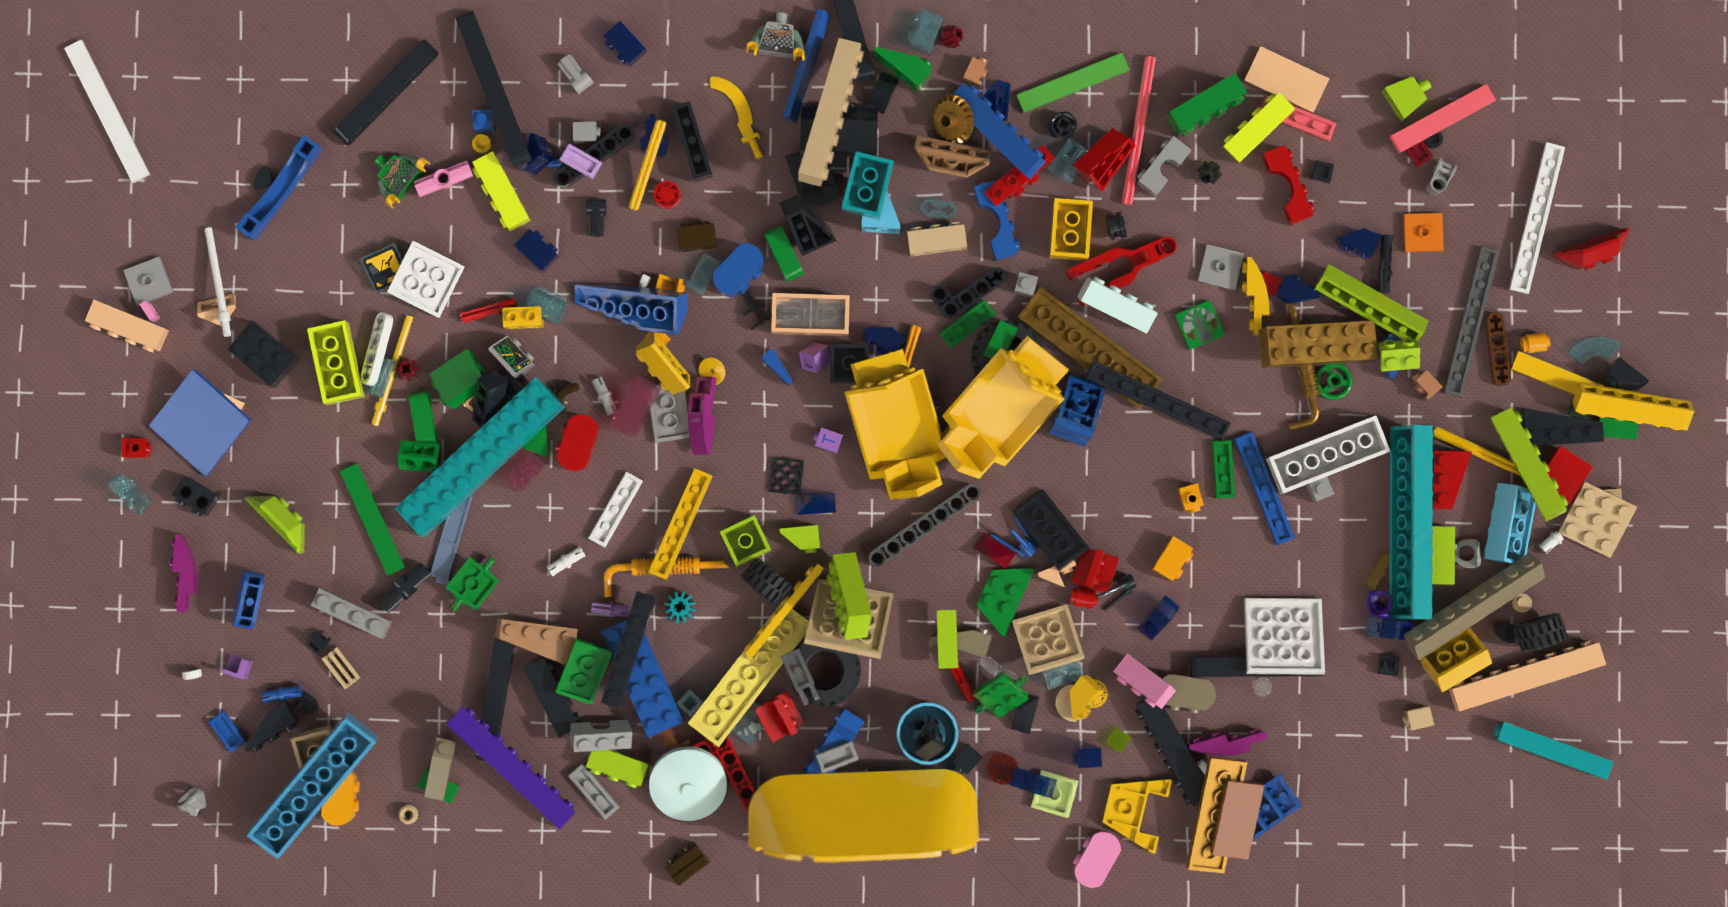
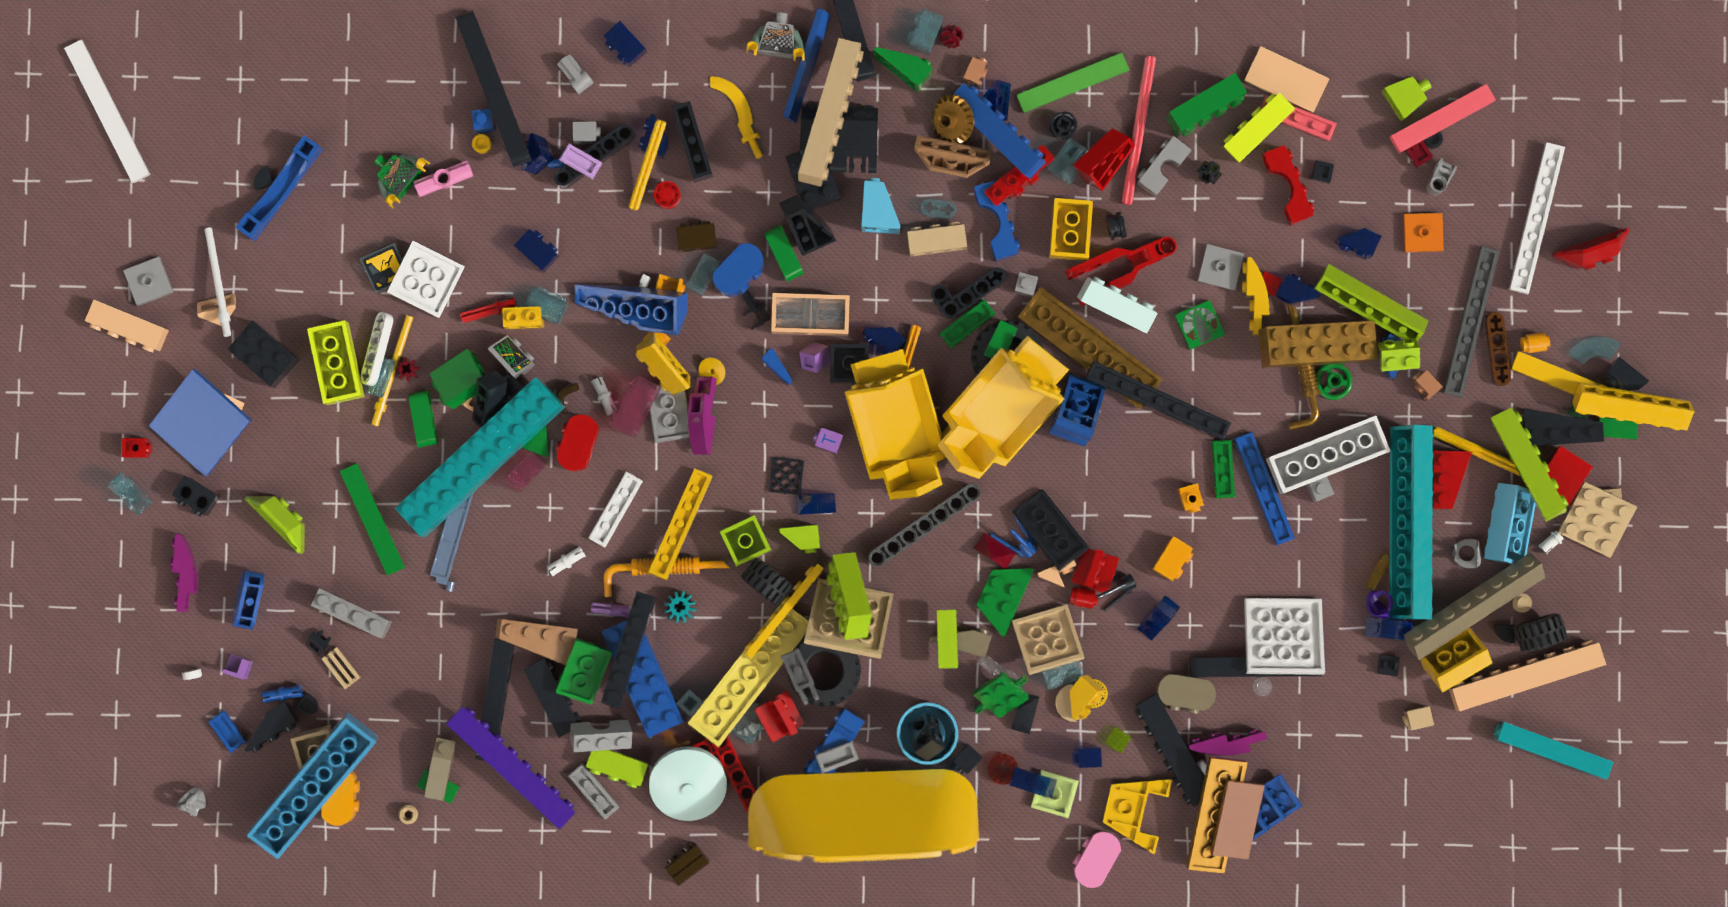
(150, 311): bright pink tile -> none
(385, 92): black beam -> none
(404, 587): black piece -> none
(418, 456): green brick -> none
(472, 583): green plate -> none
(501, 191): neon yellow brick -> none
(596, 213): black piece -> none
(867, 185): teal brick -> none
(883, 92): black slope -> none
(963, 683): red axle -> none
(1143, 682): bright pink brick -> none
(1385, 264): black pin -> none
(1443, 555): lime brick -> none

